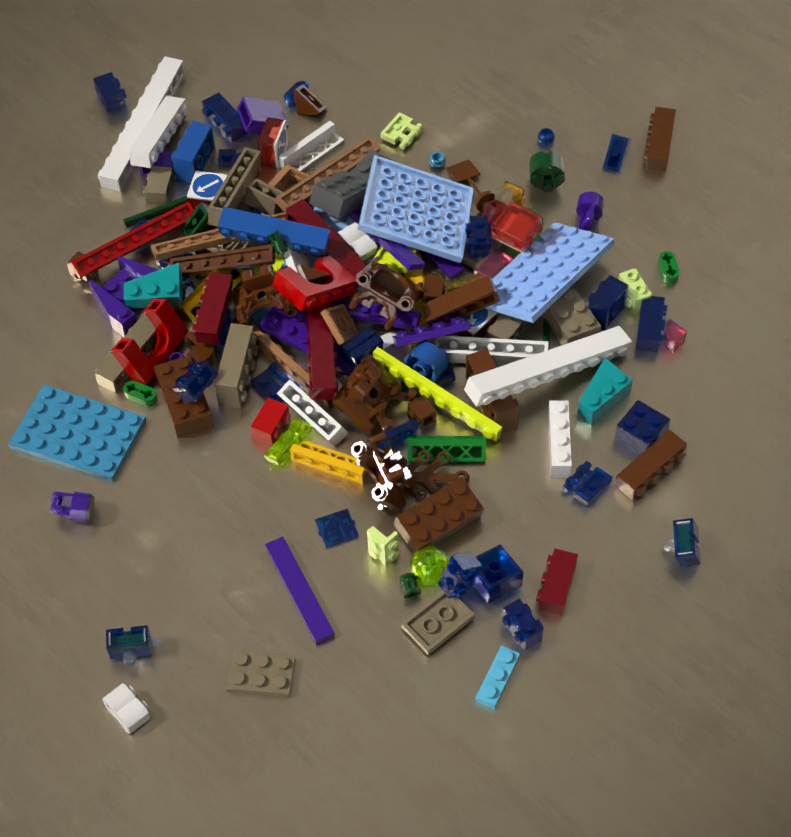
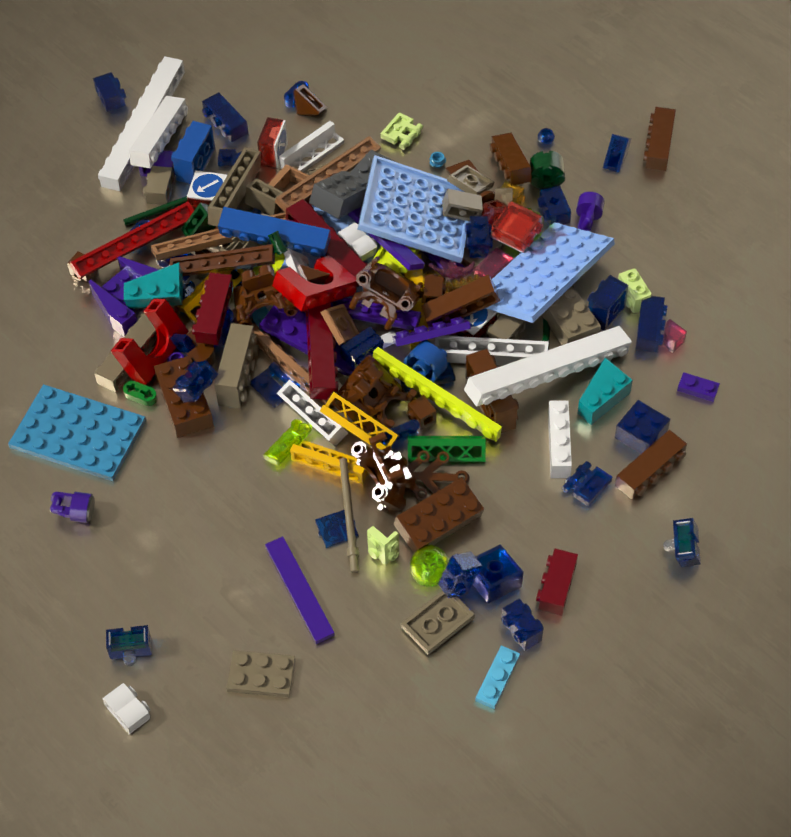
(182, 342): none -> clear blue plate
(255, 111): brick -> none
(270, 421): red brick -> none
(350, 426): none -> yellow fence
(352, 550): none -> dark tan bar
(407, 589): dark green bush -> none
(451, 270): none -> clear pink animal
(461, 204): none -> dark tan brick
(470, 180): none -> dark tan plate
(510, 159): none -> reddish brown brick
(554, 206): none -> clear blue brick
(672, 267): green beam -> none
(698, 387): none -> dark purple plate

